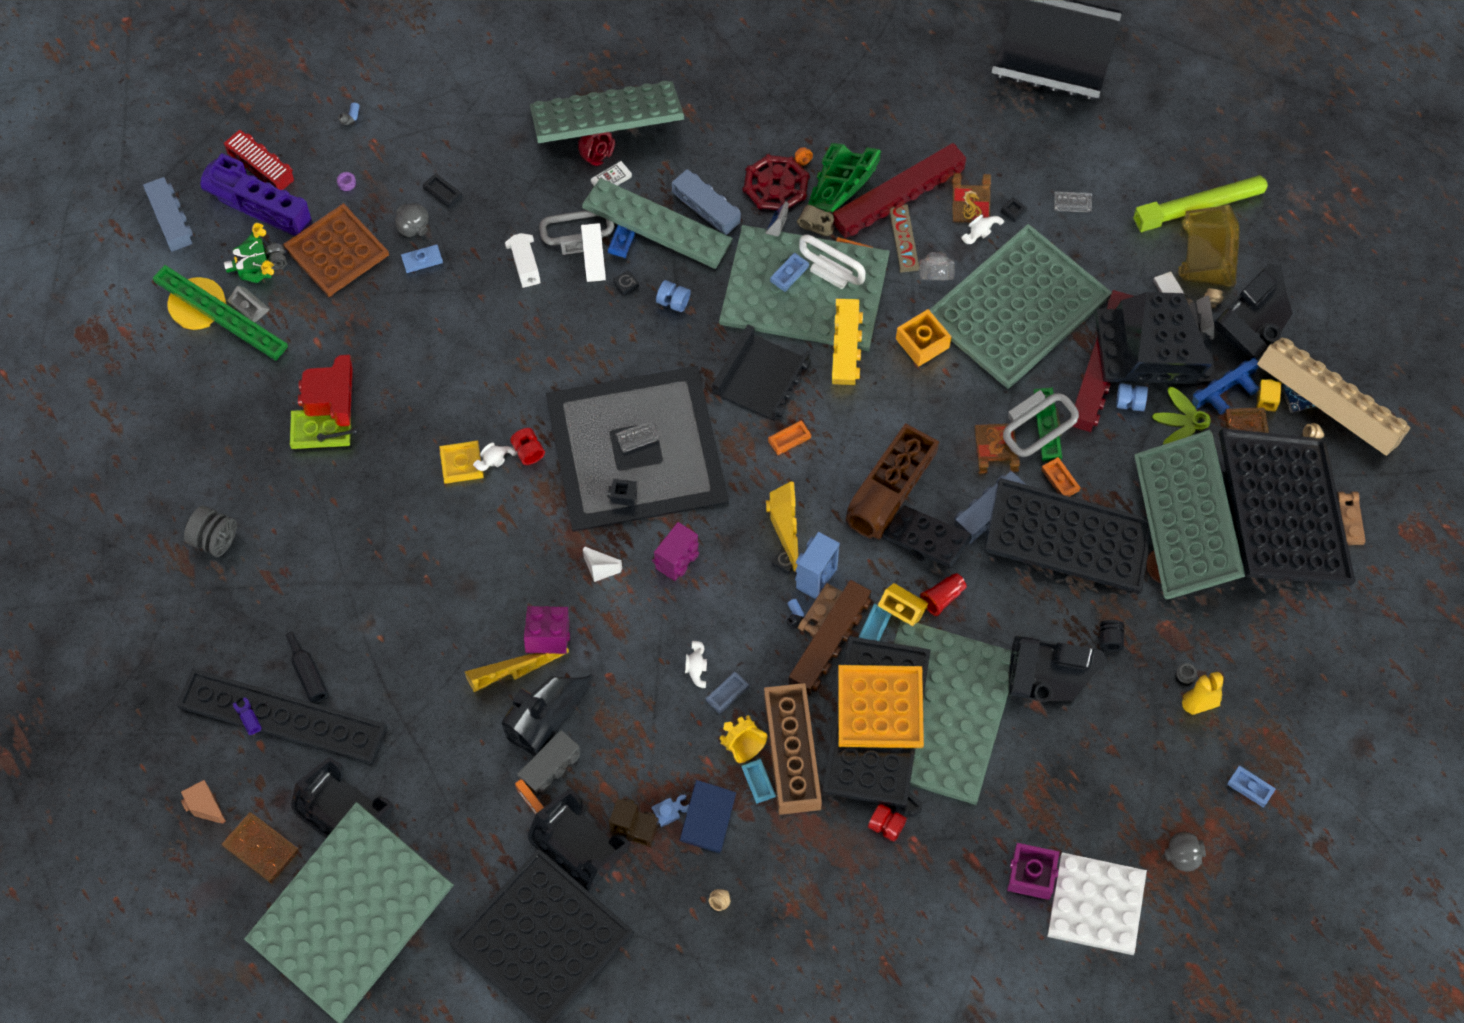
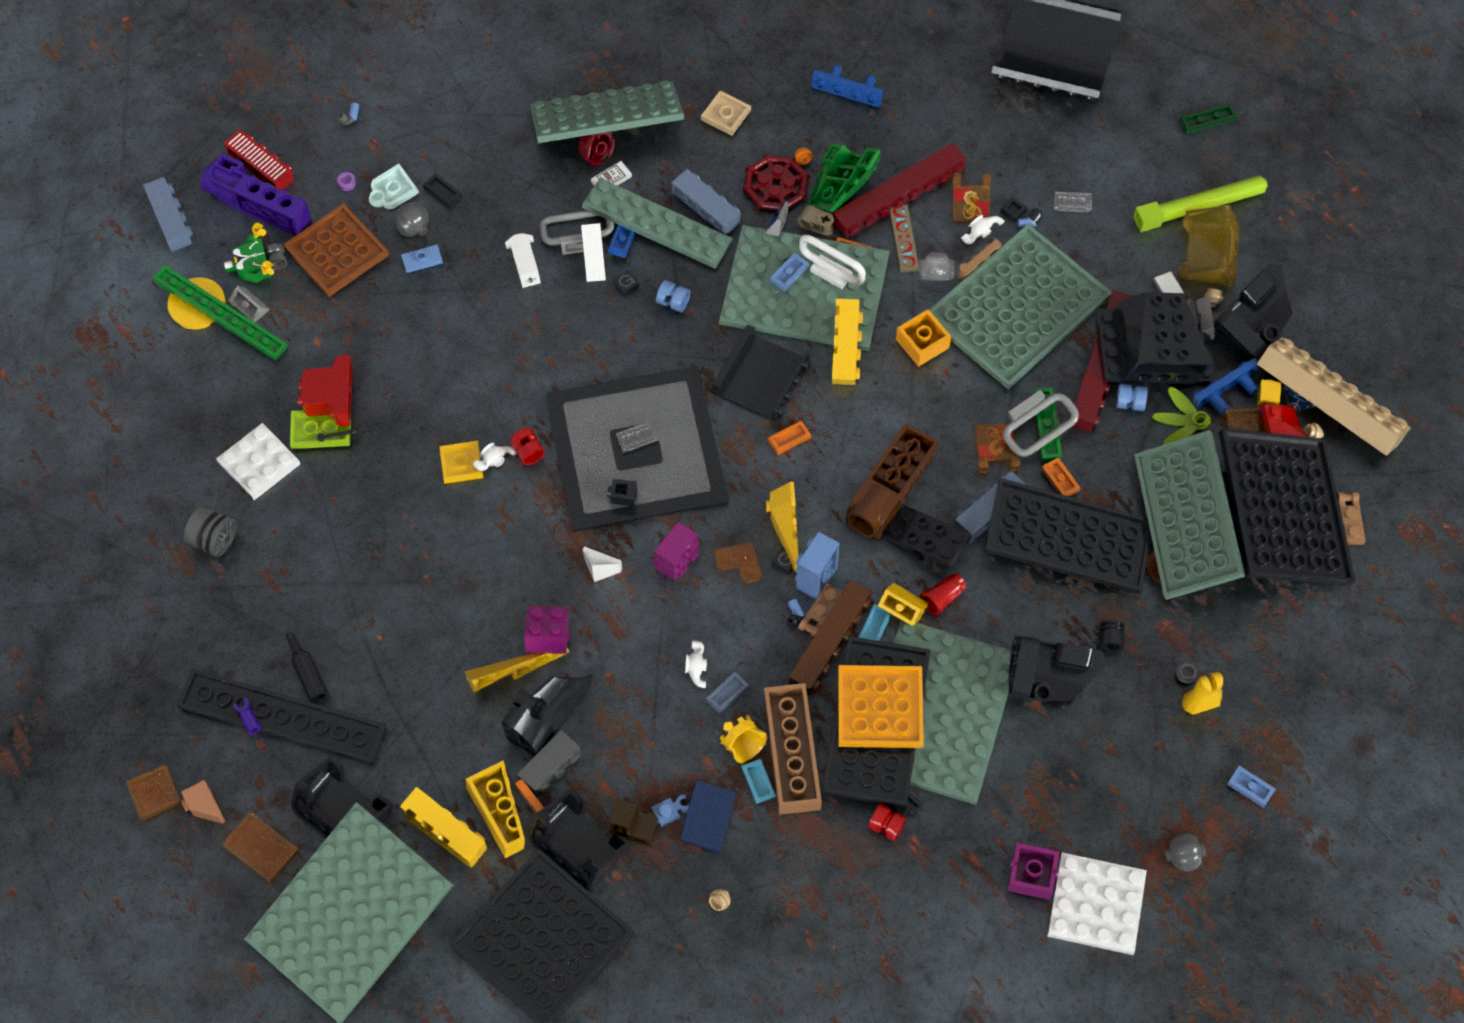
(153, 792): none -> clear orange plate
(258, 461): none -> white plate
(392, 188): none -> light aqua plate
(443, 827): none -> yellow wedge
(496, 805): none -> yellow wedge
(725, 113): none -> tan plate
(740, 556): none -> clear orange plate
(847, 88): none -> blue plate
(976, 260): none -> medium nougat plate
(1032, 220): none -> arm
(1208, 118): none -> dark green tile
(1281, 420): none -> red plate

